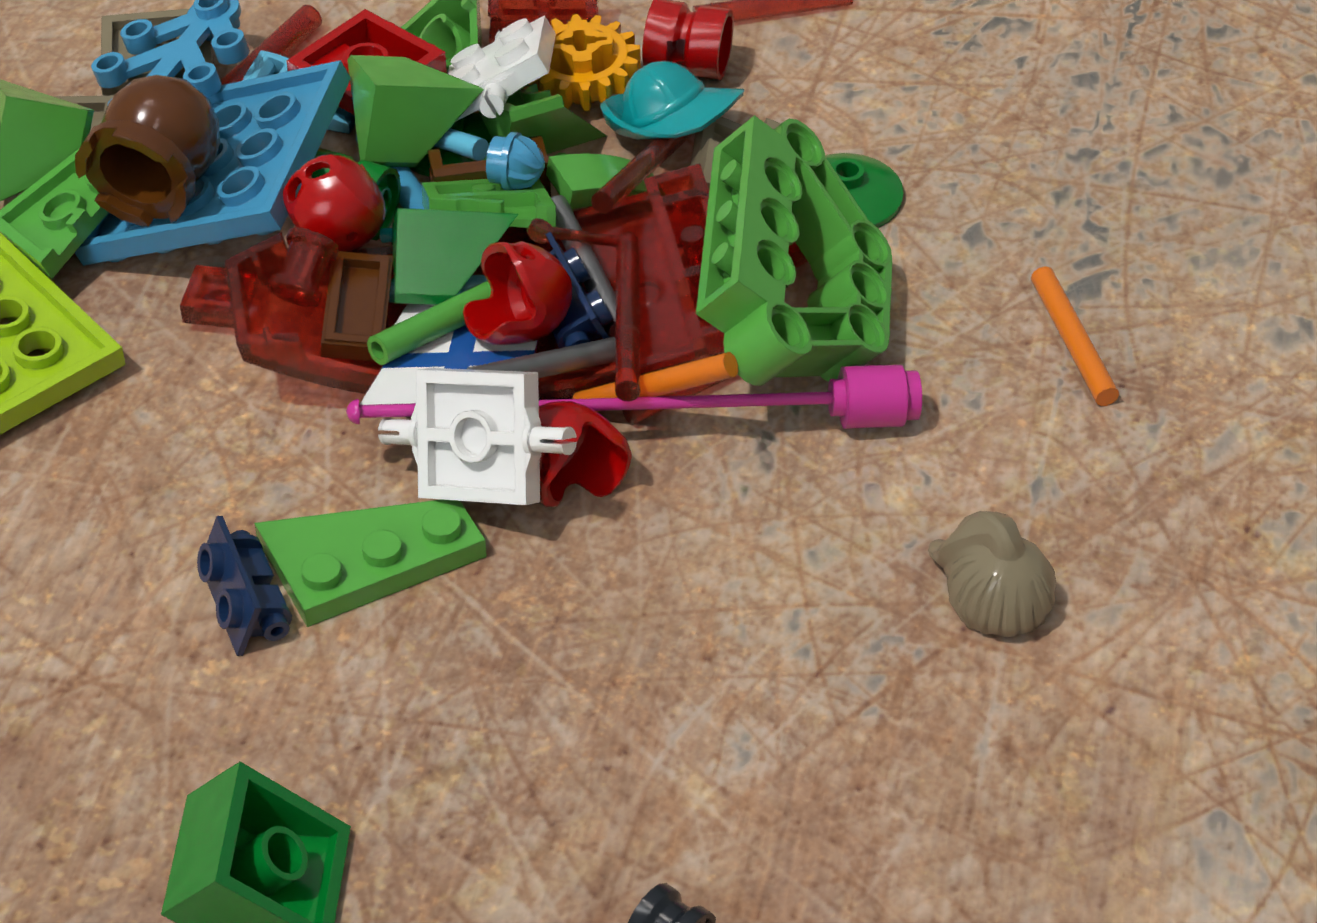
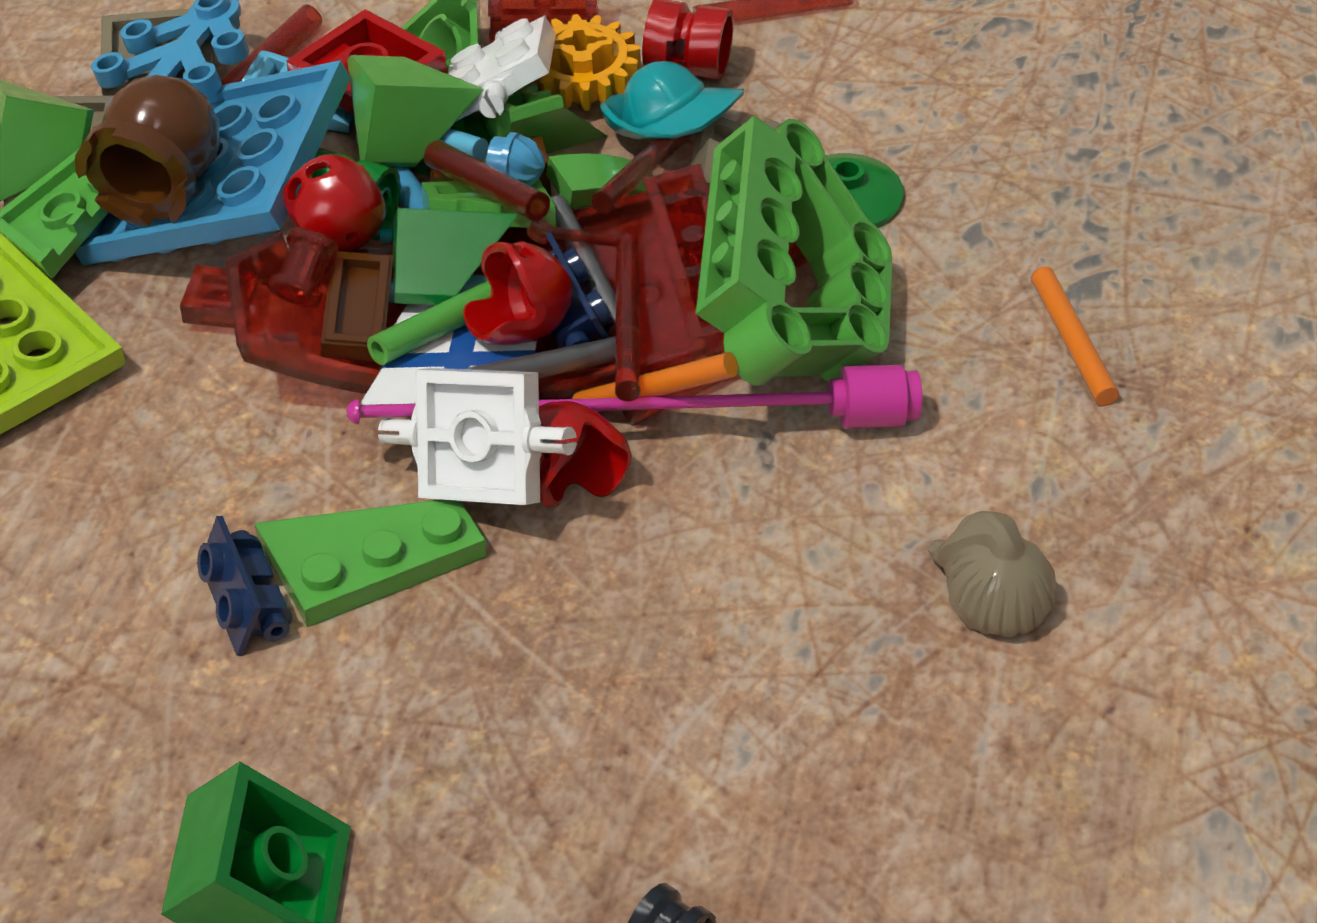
(487, 180): none -> clear red piece

